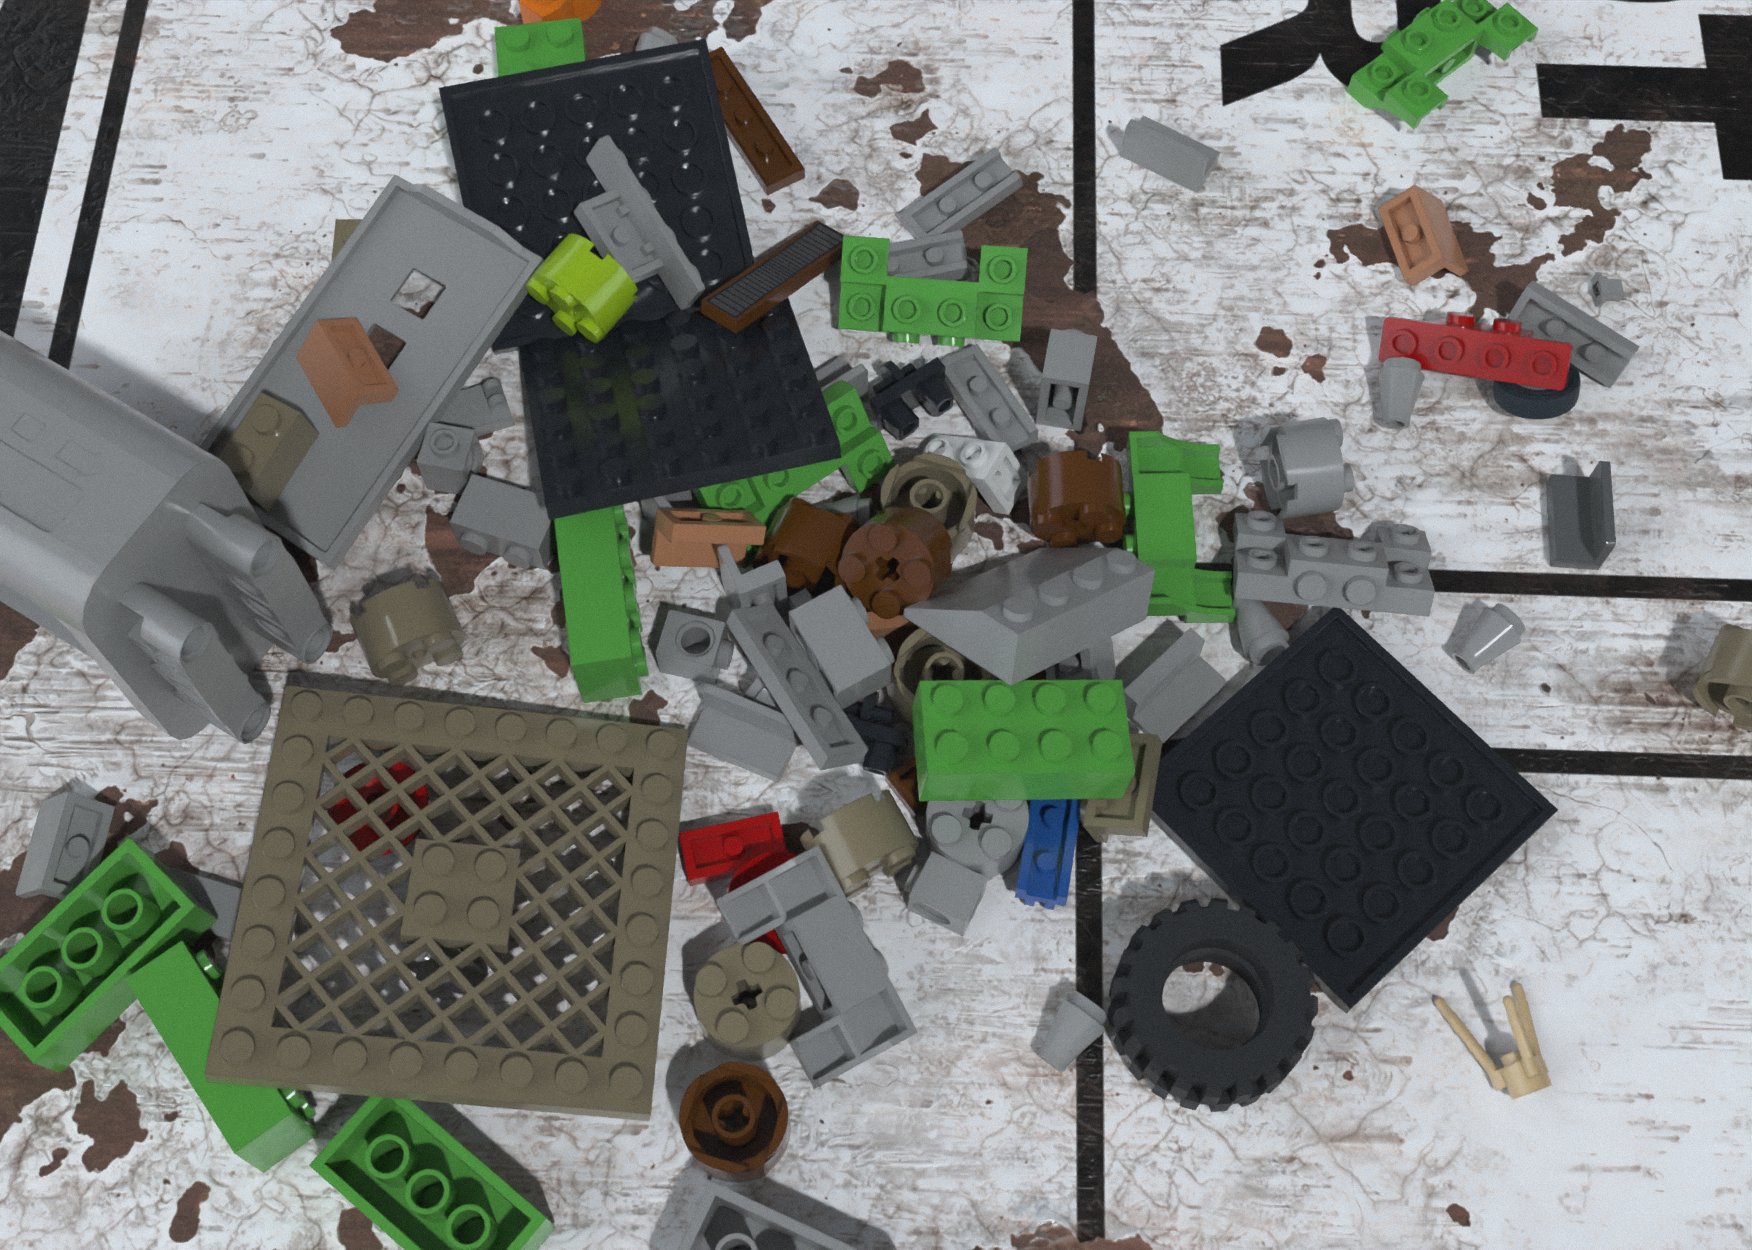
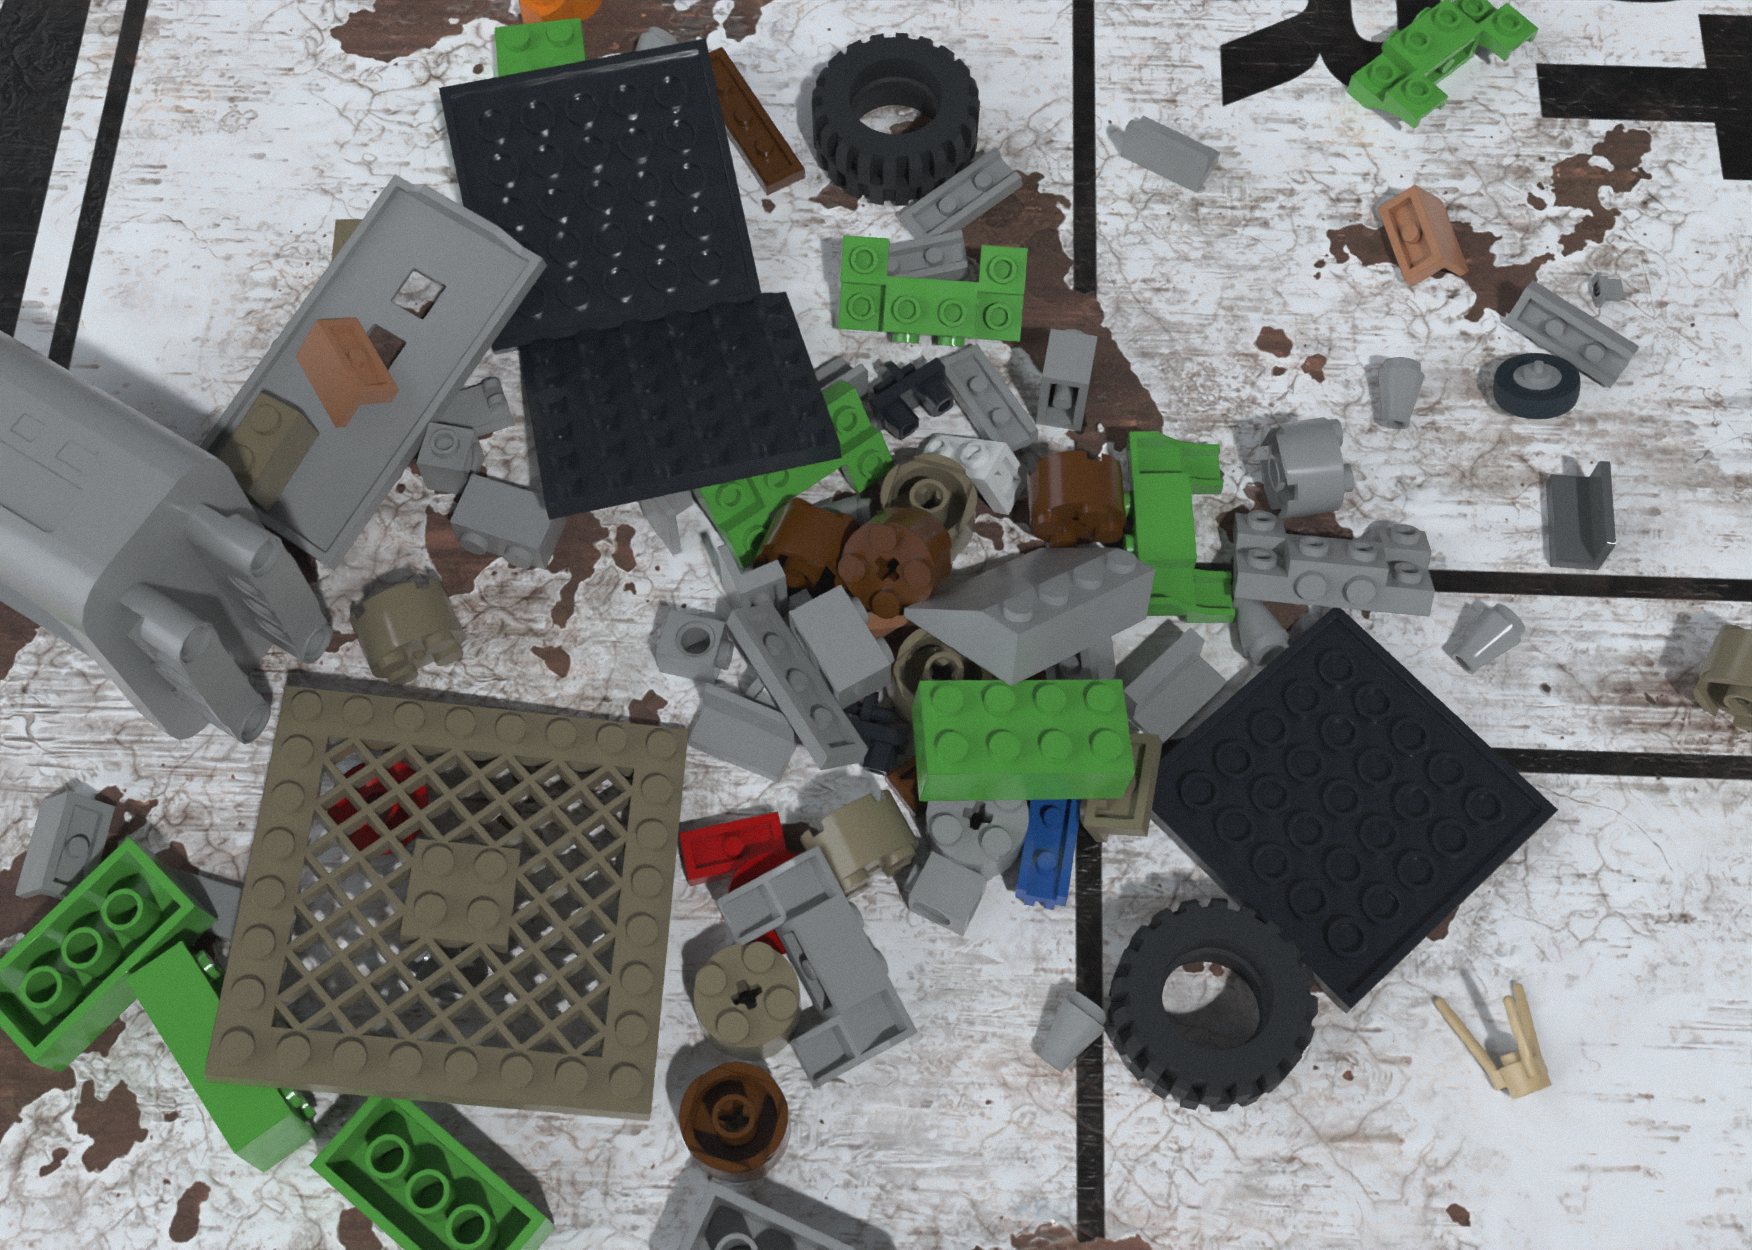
(582, 288): lime brick -> none
(601, 604): bright green brick -> none
(631, 228): light grey bracket -> none
(692, 536): nougat panel -> none
(774, 277): tile -> none
(888, 74): none -> black tyre
(1478, 349): red bracket -> none

